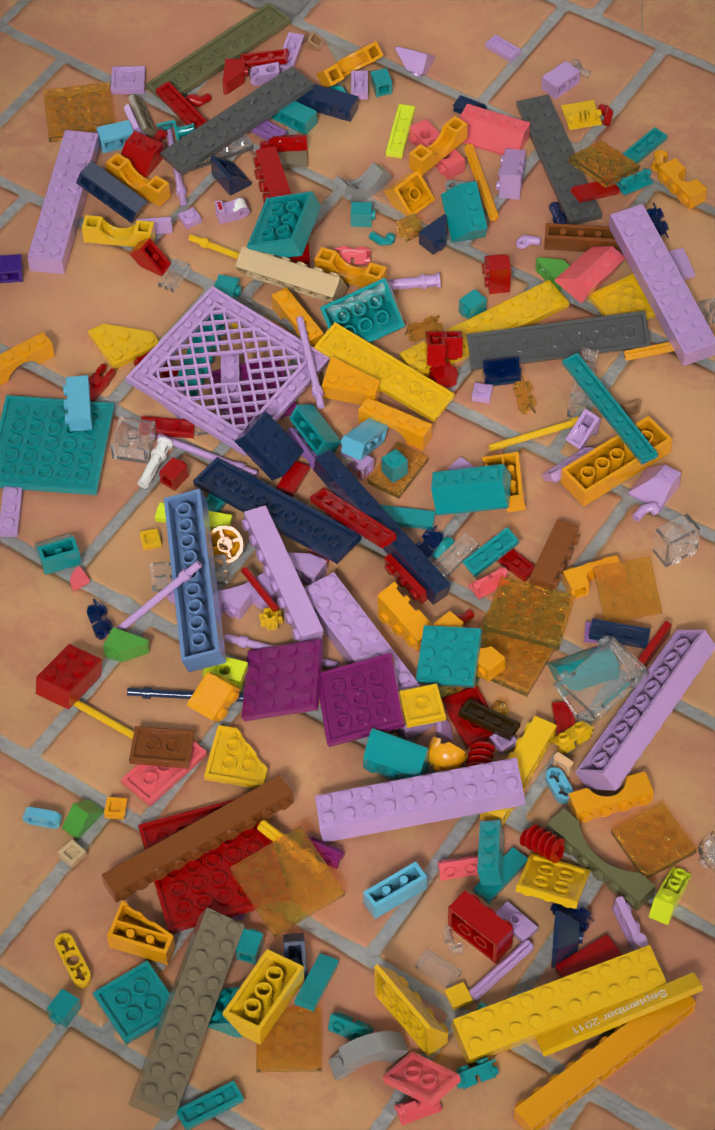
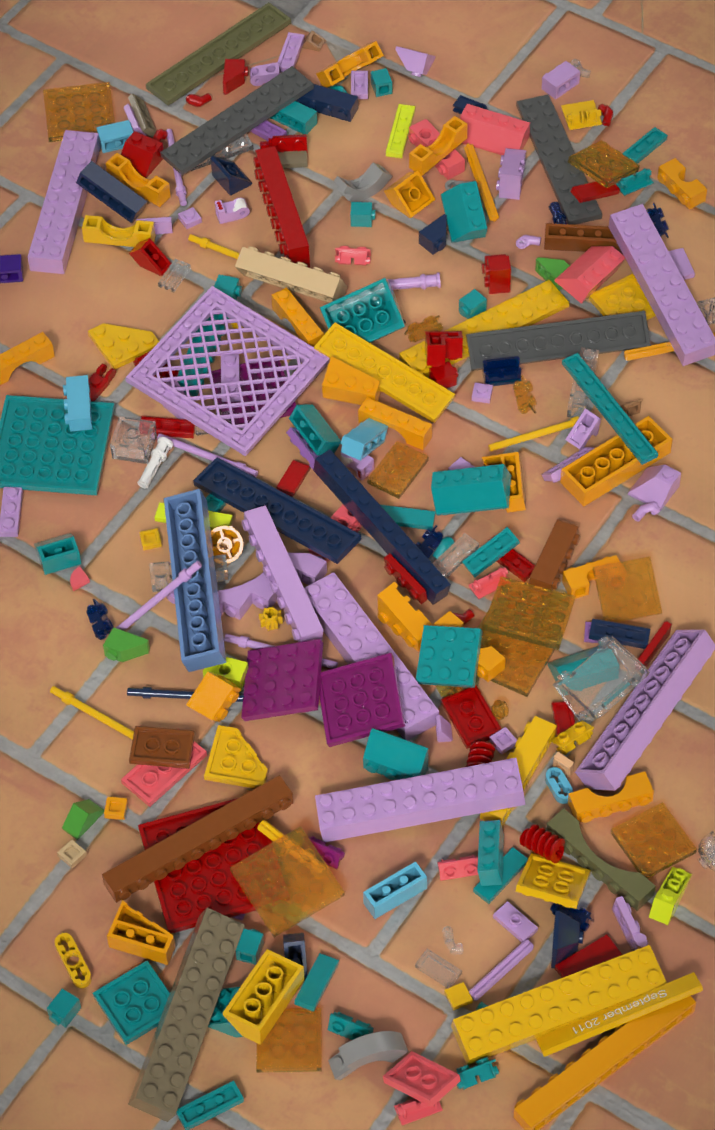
(42, 817): medium azure beam -> none
(68, 676): red brick -> none
(128, 80): lavender tile -> none
(174, 473): red brick -> none
(179, 105): red plate -> none
(179, 131): teal bracket -> none
(260, 590): red bar -> none
(266, 57): red tile -> none
(269, 446): dark blue brick -> none
(285, 224): teal slope -> none
(317, 390): lavender bar -> none
(353, 518): red plate -> none
(358, 276): light orange arch -> none
(382, 241): teal arm -> none
(394, 465): teal brick -> none
(409, 227): clear yellow brick -> none
(409, 1011): yellow slope -> none
(422, 705): yellow tile -> none
(445, 755): light orange cylinder -> none
(480, 926): red brick -> none
(489, 719): dark brown tile -> none
(503, 48): lavender tile -> none
(658, 159): light orange bush -> none
(676, 540): clear brick -> none

